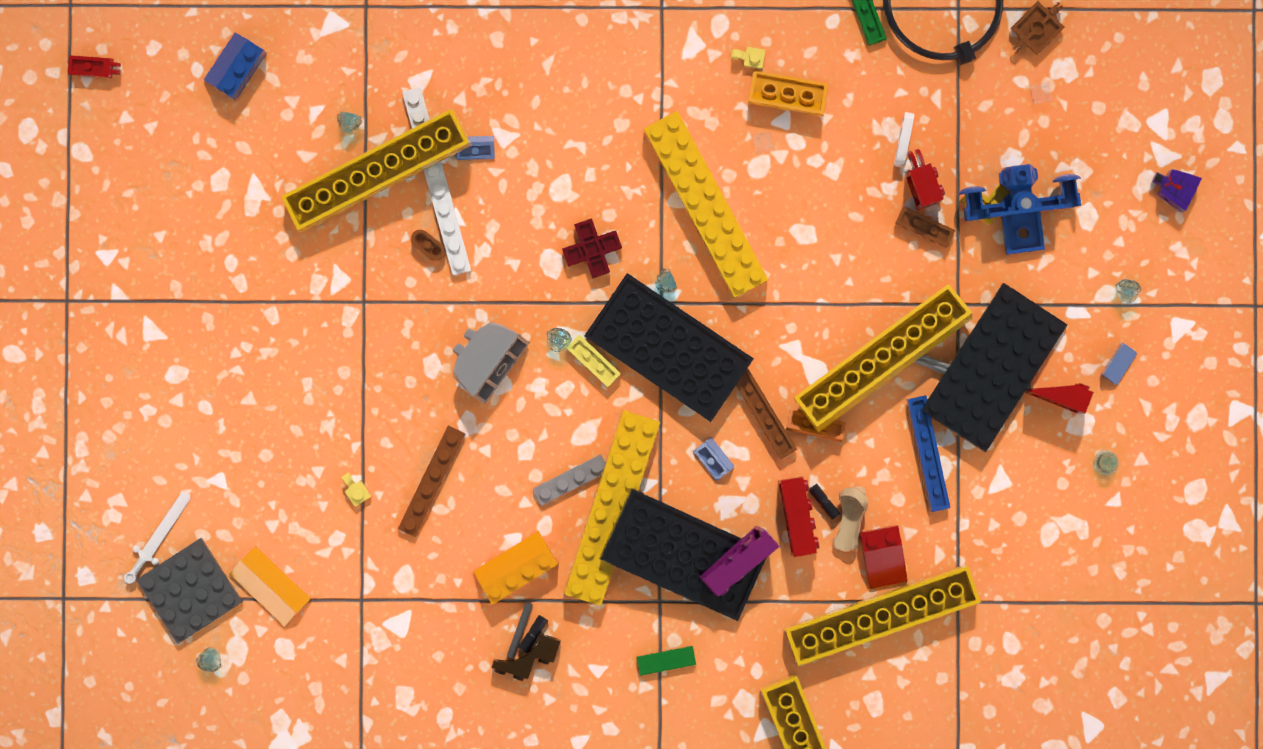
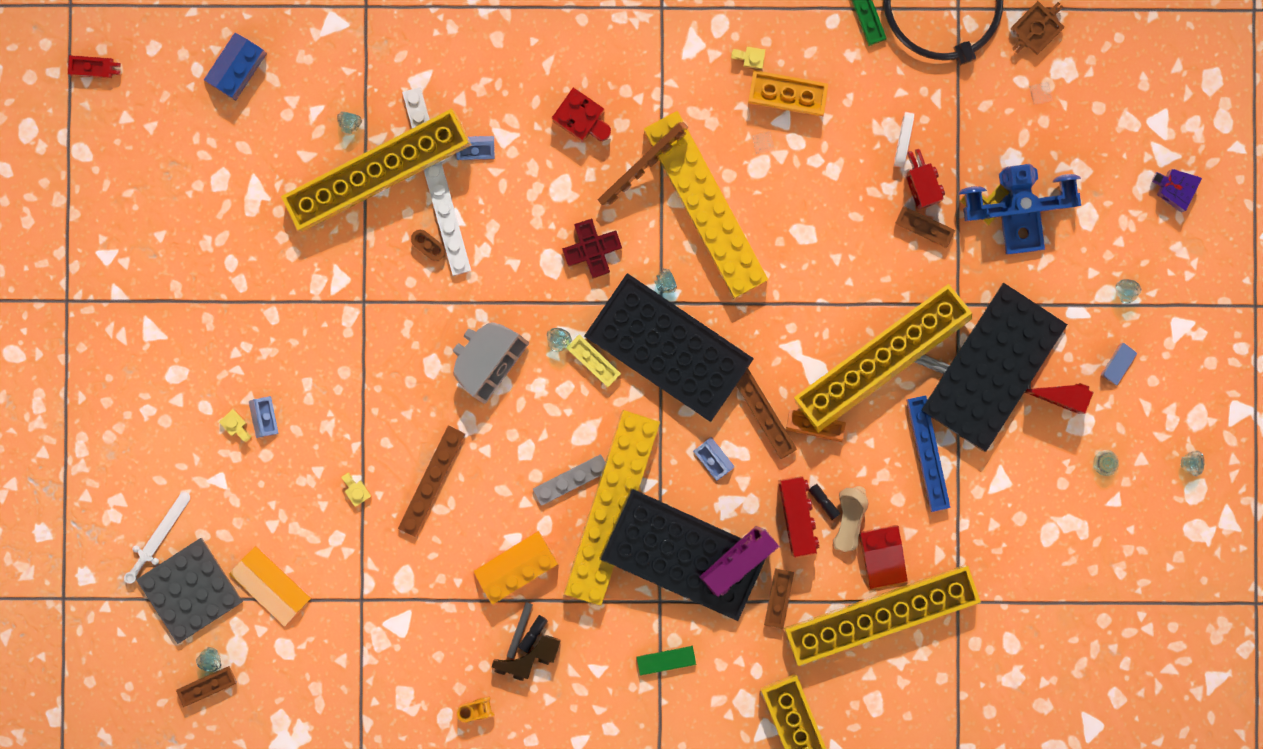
(206, 686): none -> dark orange plate
(233, 424): none -> light yellow plate
(263, 417): none -> medium blue slope
(476, 709): none -> light orange piece
(582, 116): none -> red brick
(648, 159): none -> dark orange plate
(779, 598): none -> dark orange plate
(1193, 463): none -> clear light blue cone

